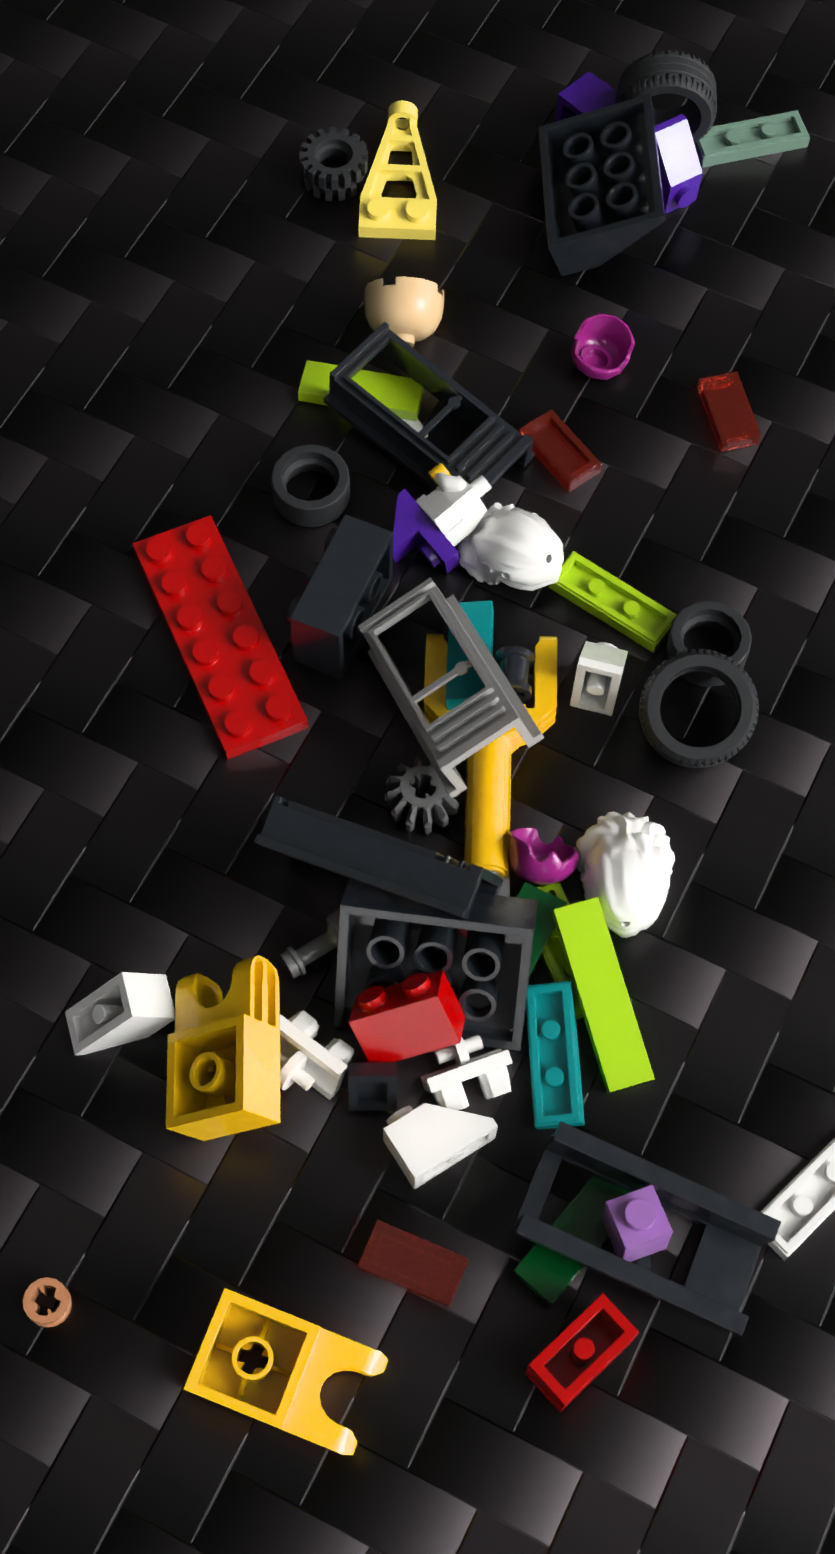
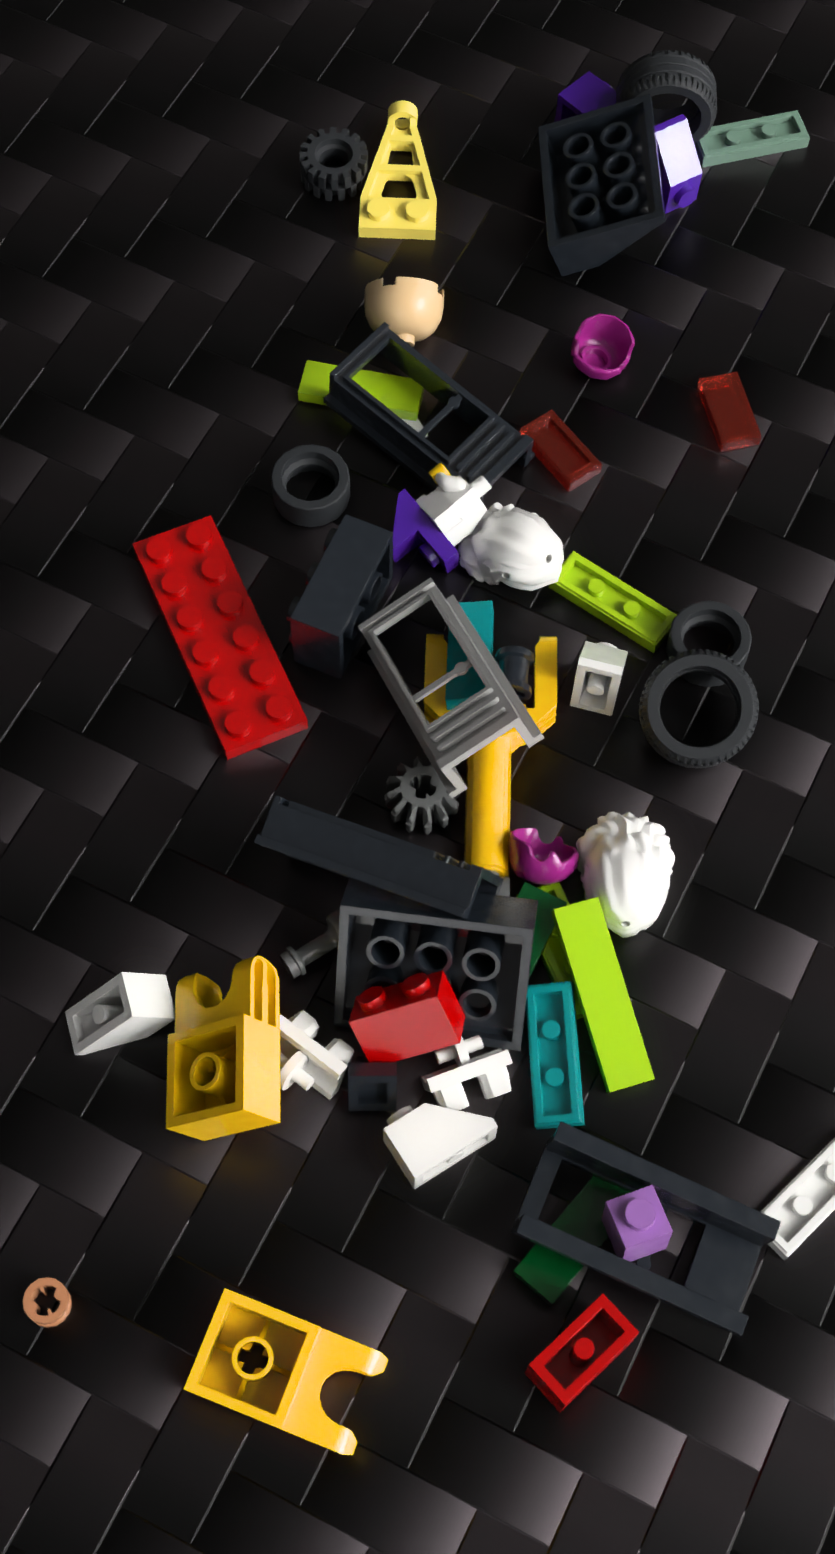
(413, 1264): clear red tile -> none

